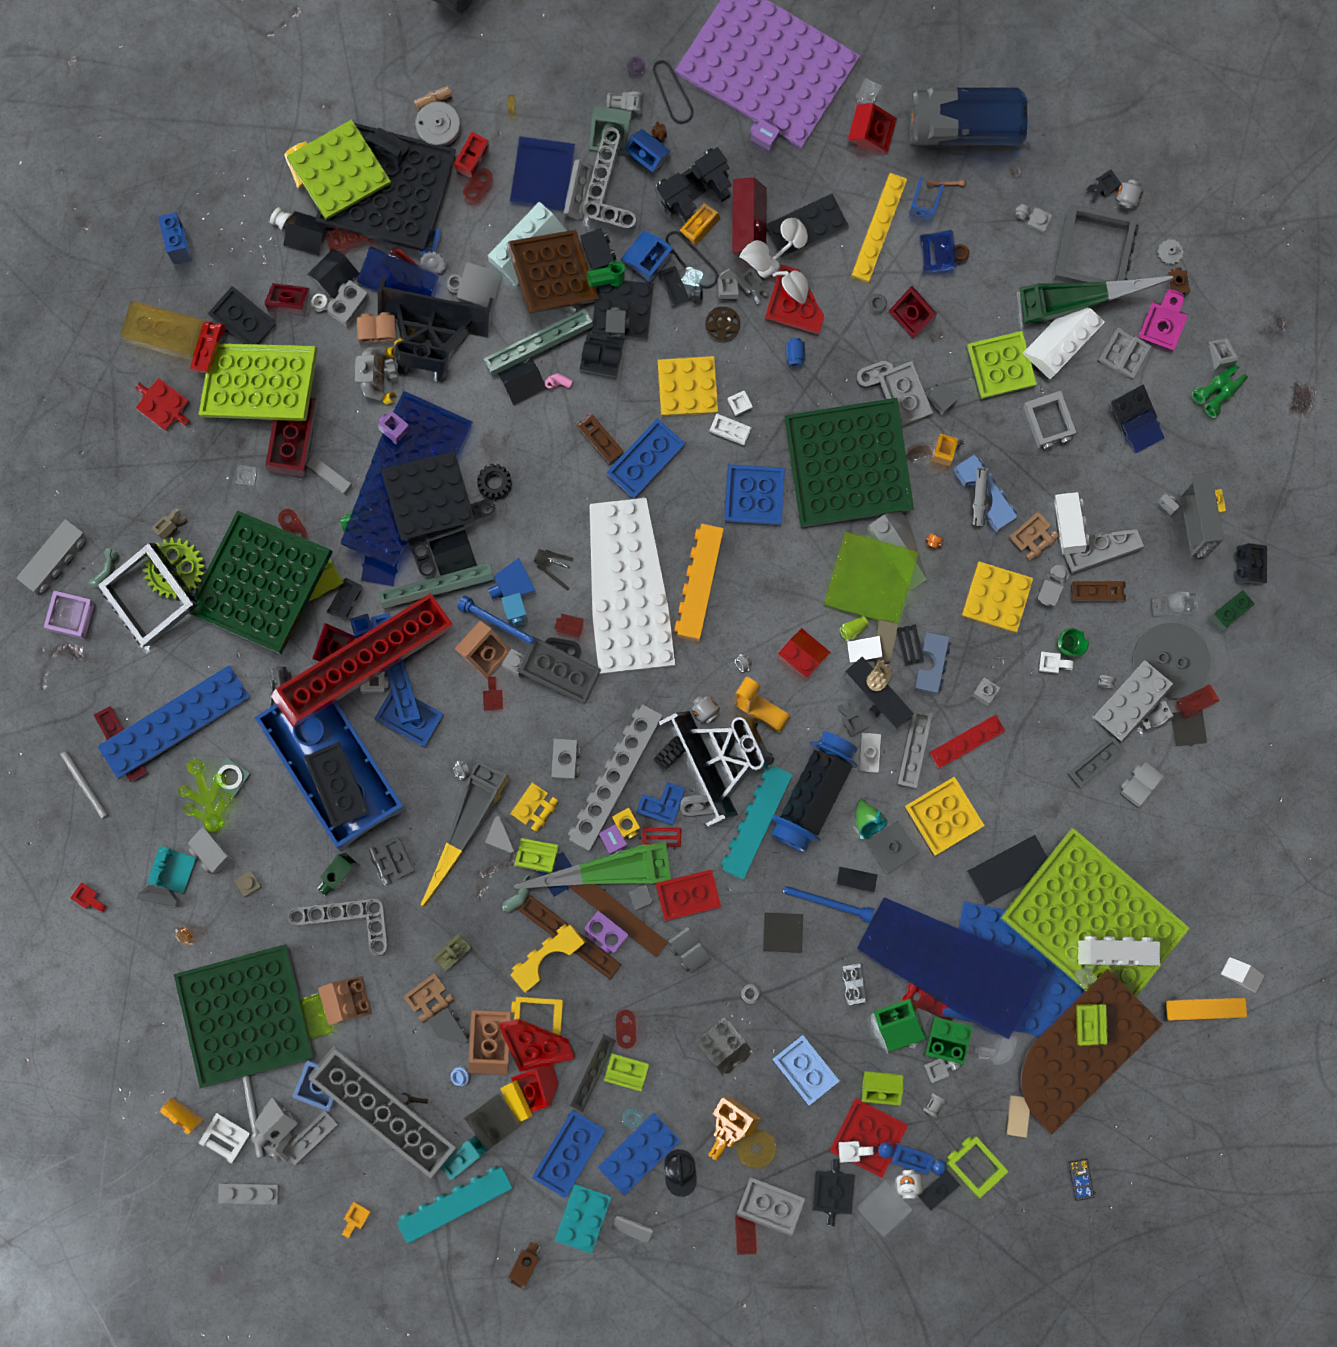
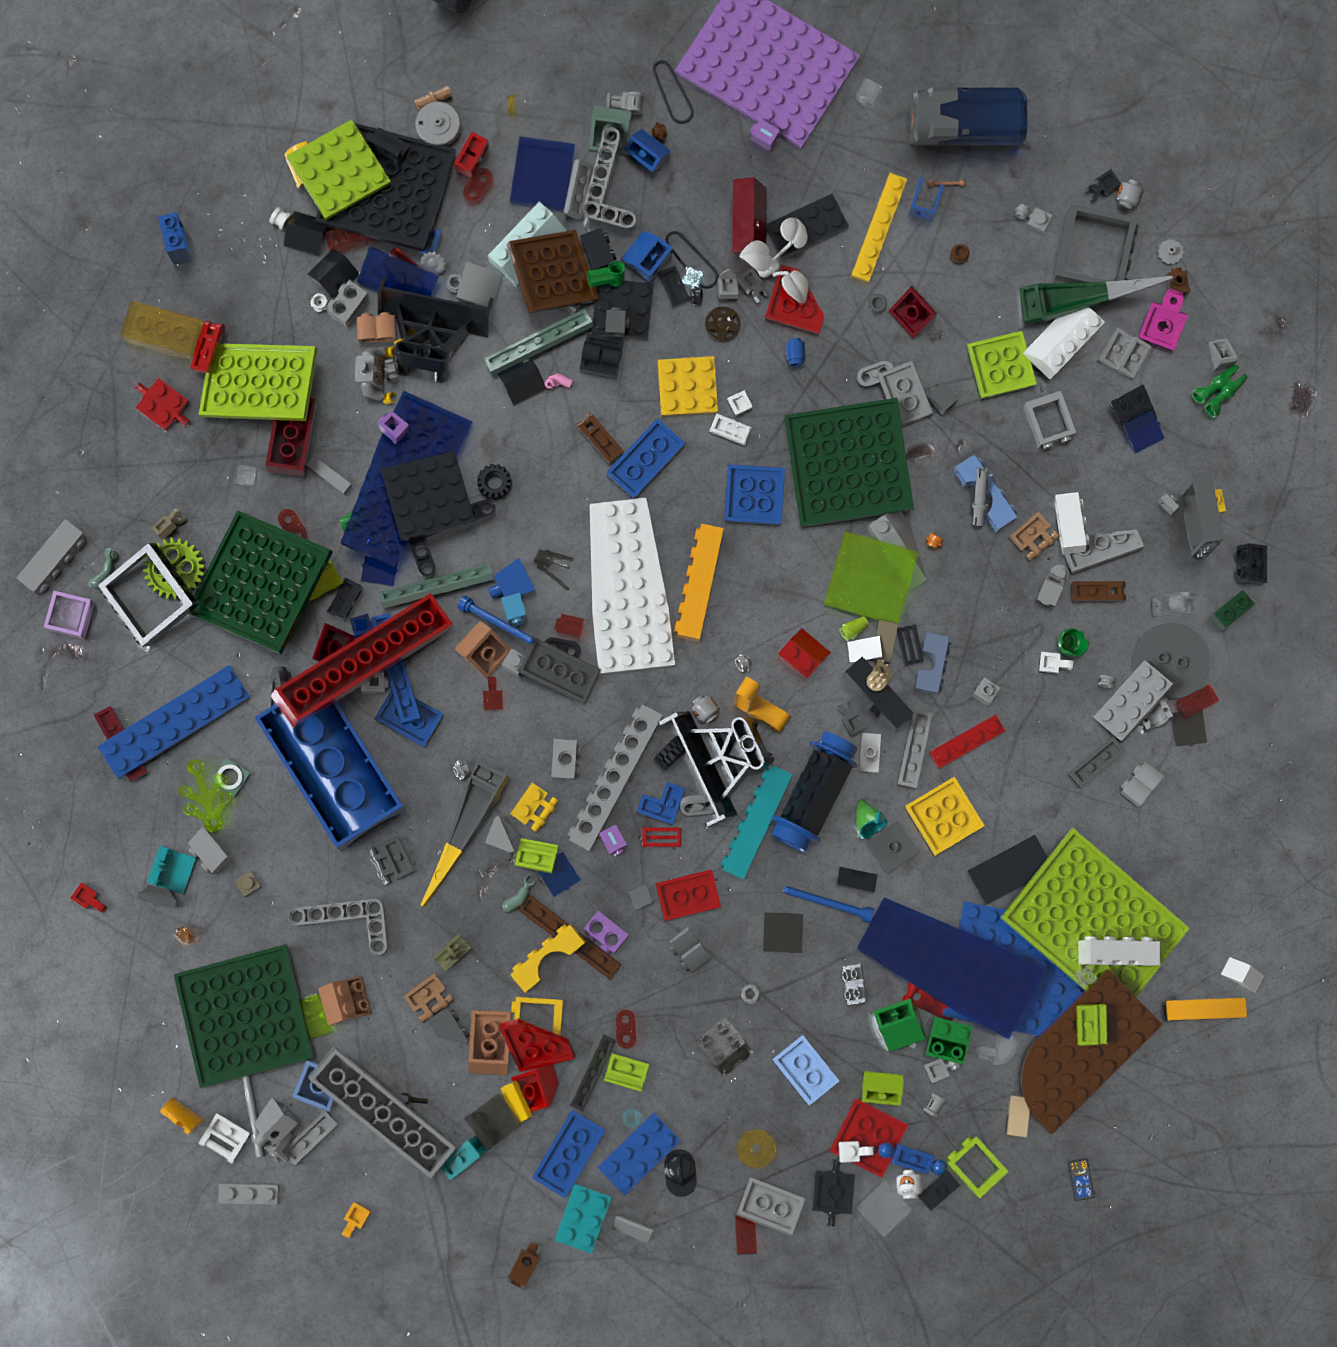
(84, 785): light grey bar -> none
(241, 317): black plate -> none
(287, 299): dark red slope -> none
(336, 785): black tile -> none
(343, 867): dark green torso -> none
(453, 553): black slope -> none
(454, 1205): teal brick -> none
(460, 1076): light blue plate -> none
(621, 917): reddish brown tile -> none
(626, 815): yellow brick -> none
(633, 865): bright green plate -> none
(636, 60): clear purple plate -> none
(682, 189): black piece -> none
(700, 224): light orange slope -> none
(732, 1125): light orange brick -> none
(872, 128): red slope -> none
(944, 251): clear blue plate -> none
(945, 450): light orange slope -> none
(997, 597): yellow plate -> none

